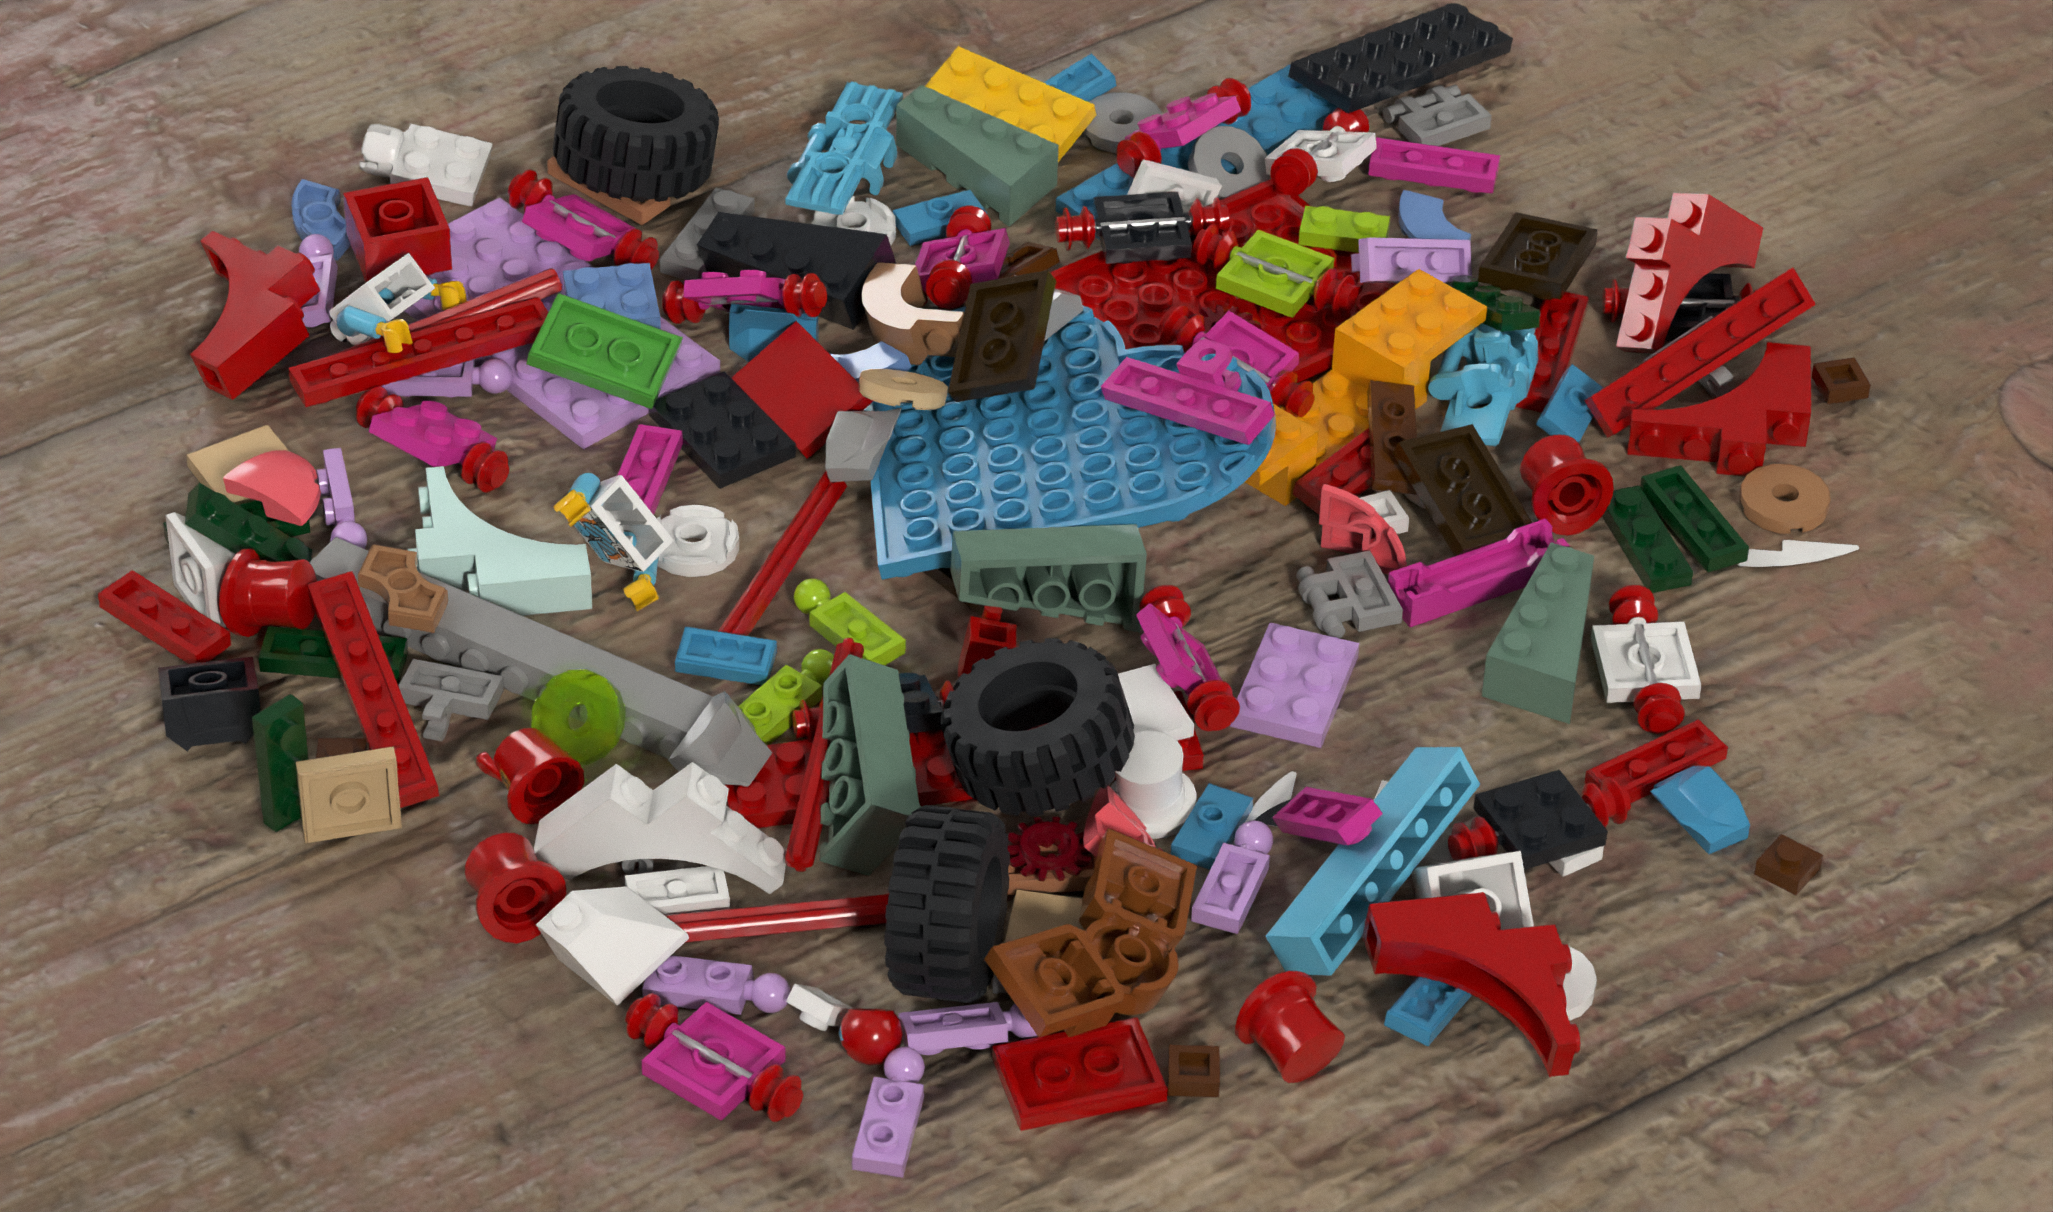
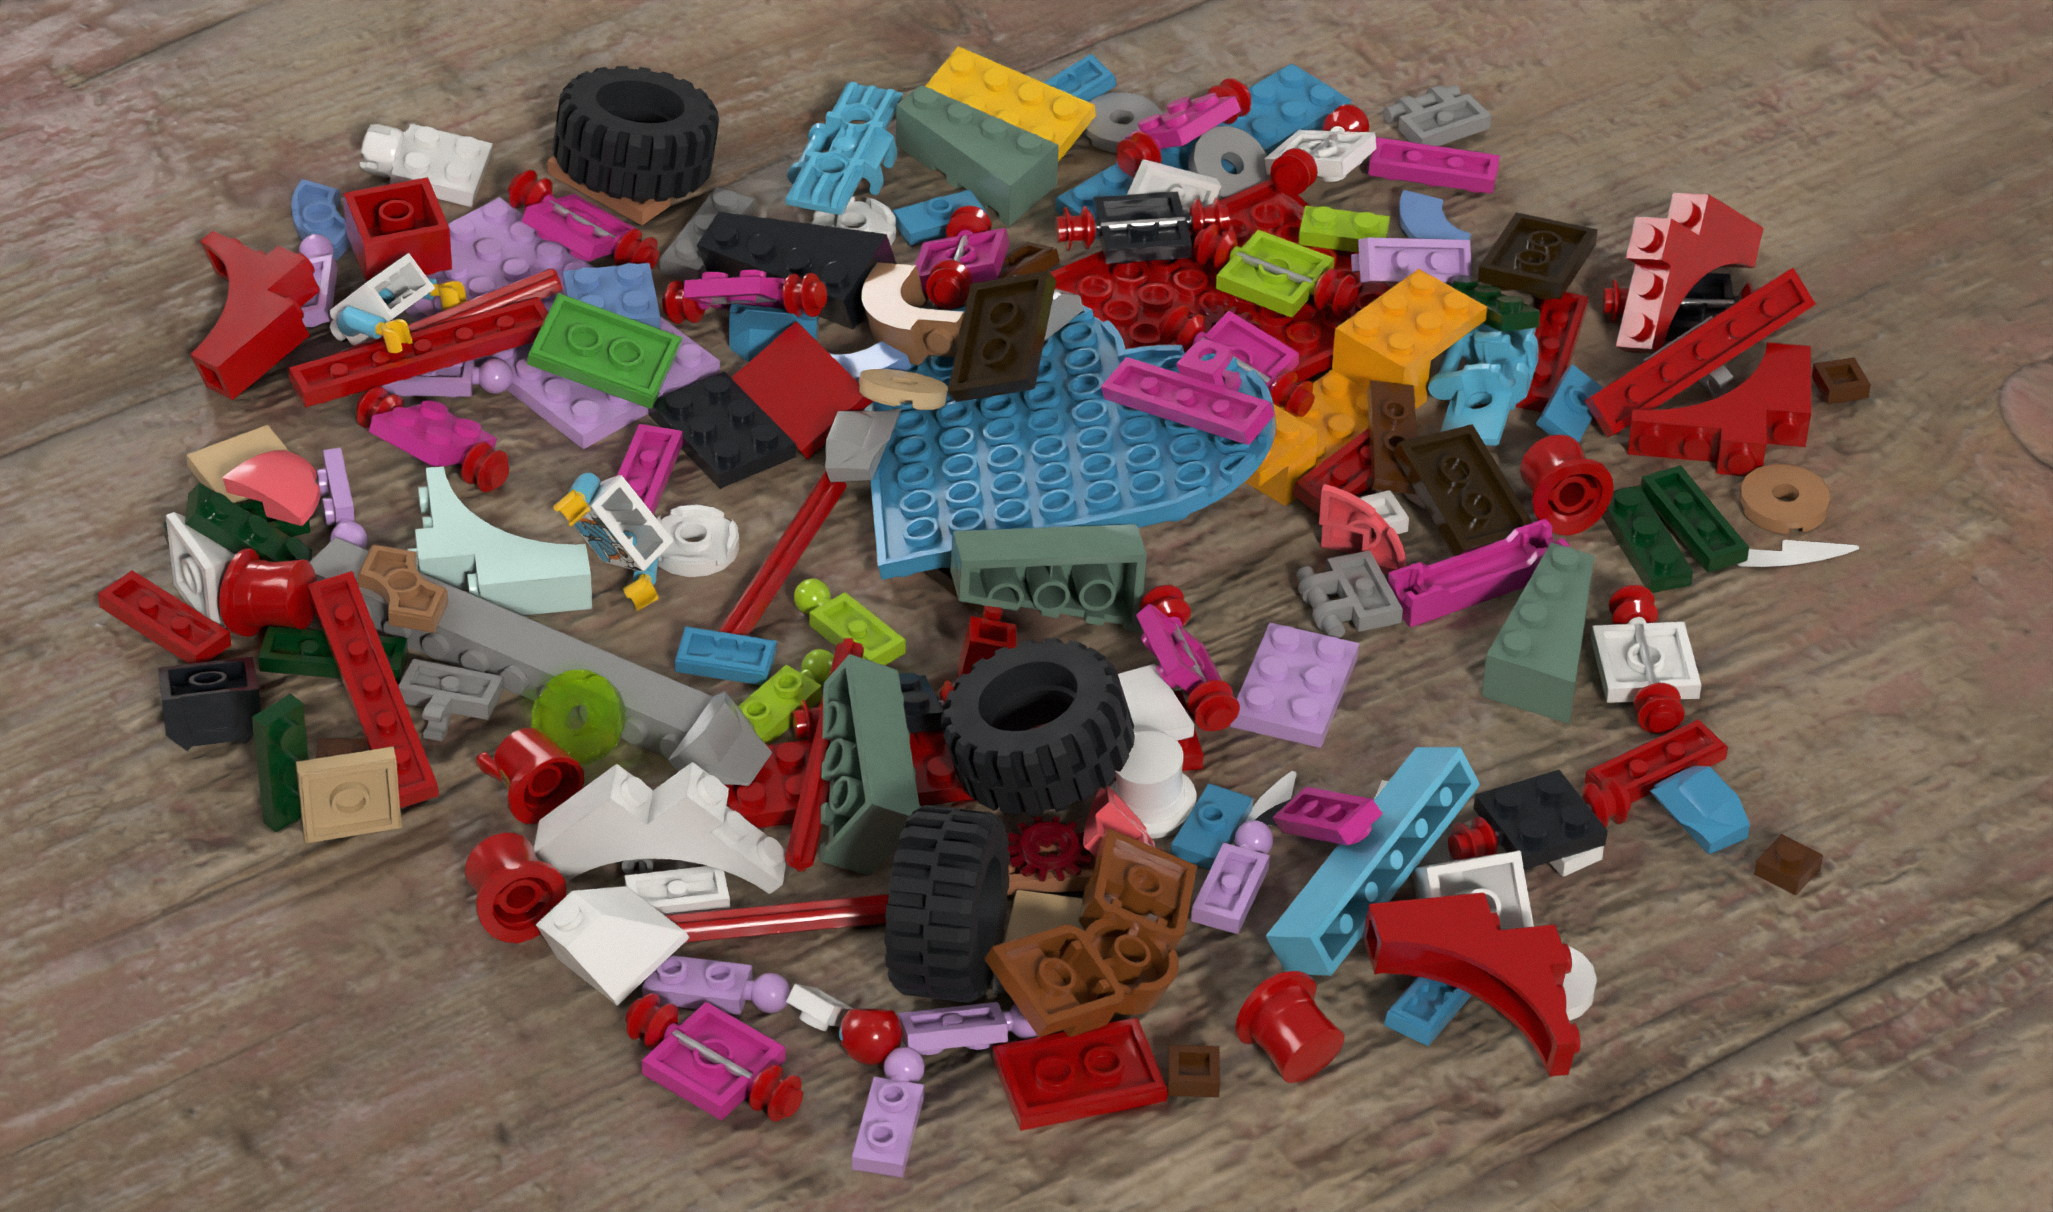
(1400, 57): black plate -> none

